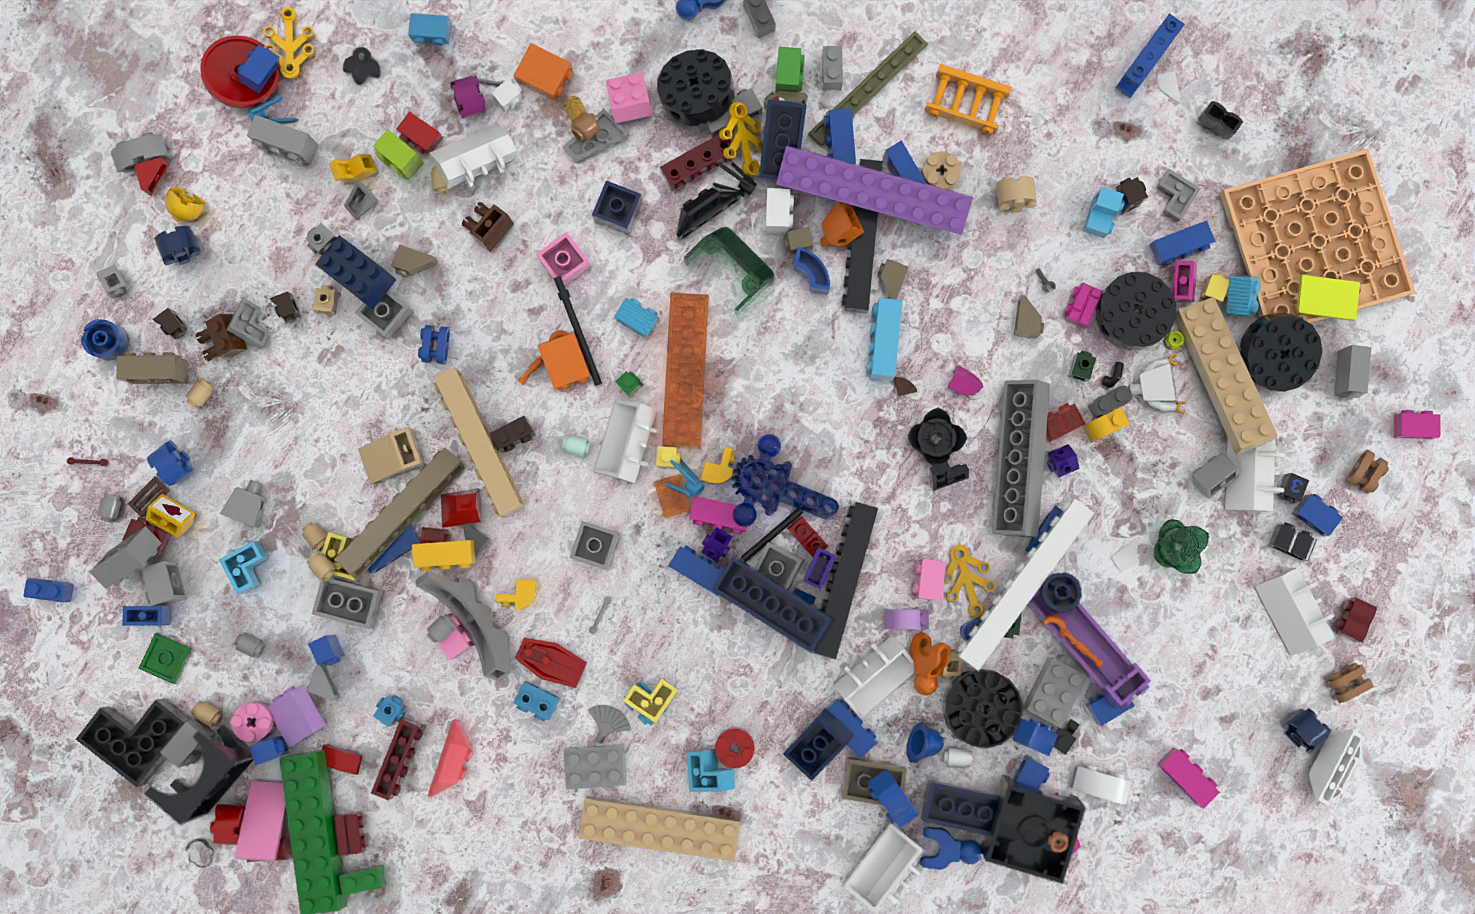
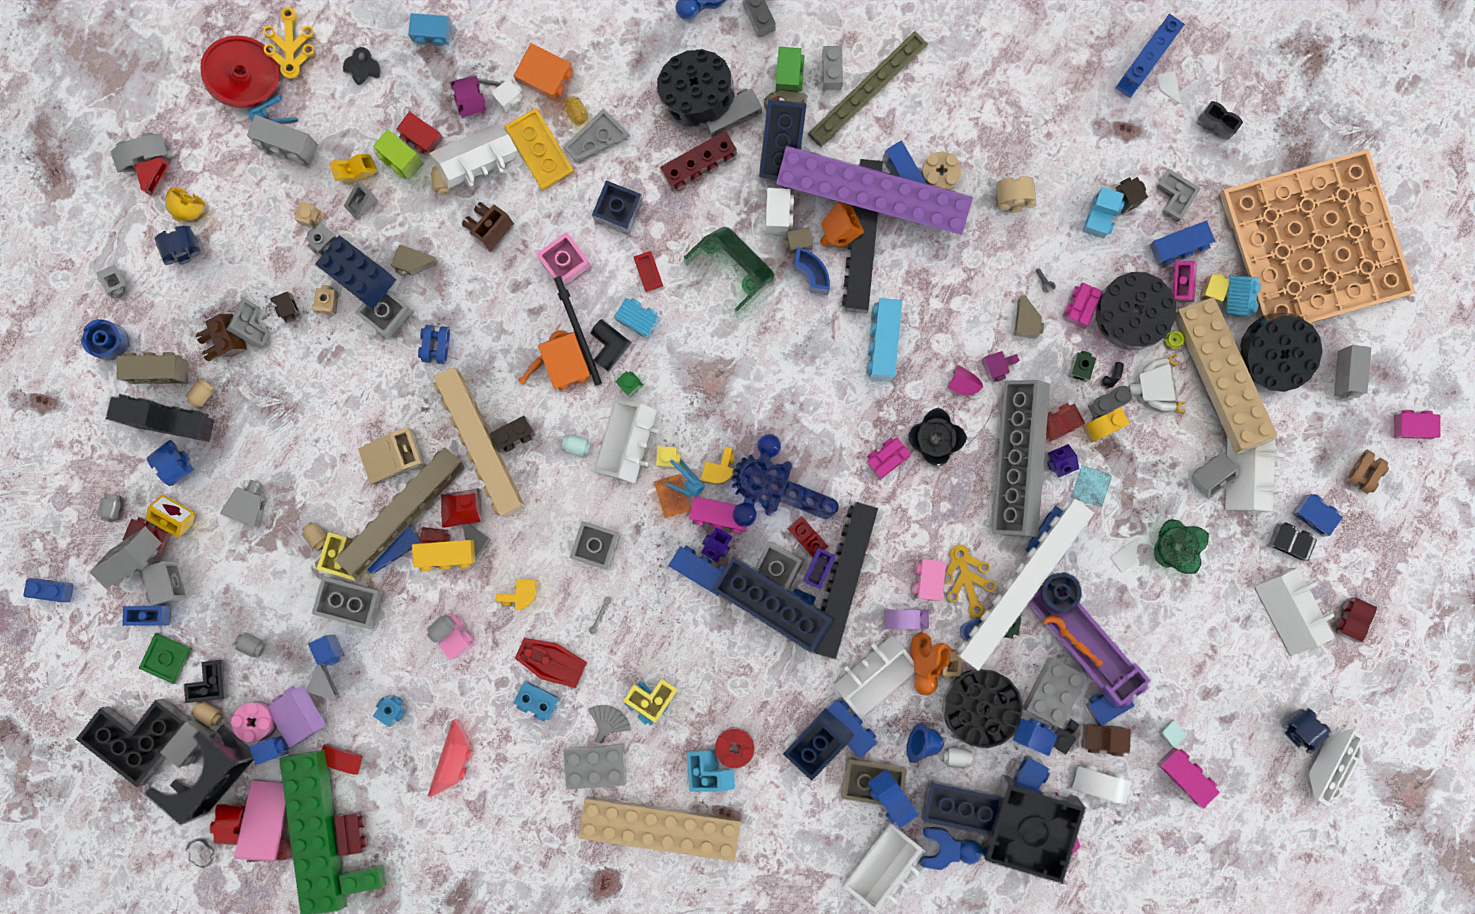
(103, 462): dark red hinge -> none
(148, 486): reddish brown tile -> none
(159, 418): none -> black brick
(170, 323): dark brown brick -> none
(212, 685): none -> black brick
(239, 566): medium azure brick -> none
(258, 68): blue brick -> none
(308, 215): none -> tan brick
(321, 566): tan brick -> none
(396, 759): dark red brick -> none
(476, 618): light grey arch -> none
(539, 149): none -> yellow tile
(585, 126): medium nougat head -> none
(614, 344): none -> black brick
(628, 97): bright pink brick -> none
(648, 271): none -> red tile
(685, 370): clear orange brick -> none
(704, 208): black wedge -> none
(742, 136): yellow plant -> none
(746, 183): black plant -> none
(772, 534): black bar -> none
(840, 134): blue brick -> none
(888, 457): none -> dark pink brick
(892, 277): dark tan slope -> none
(904, 386): reddish brown tile -> none
(942, 475): black plate -> none
(981, 86): light orange fence -> none
(997, 365): none -> magenta brick
(1063, 842): nougat plate -> none
(1091, 486): none -> clear light blue piece
(1110, 738): none -> reddish brown brick
(1172, 733): none -> light aqua slope
(1294, 488): black brick -> none
(1328, 297): neon yellow tile -> none
(1339, 680): medium nougat brick -> none

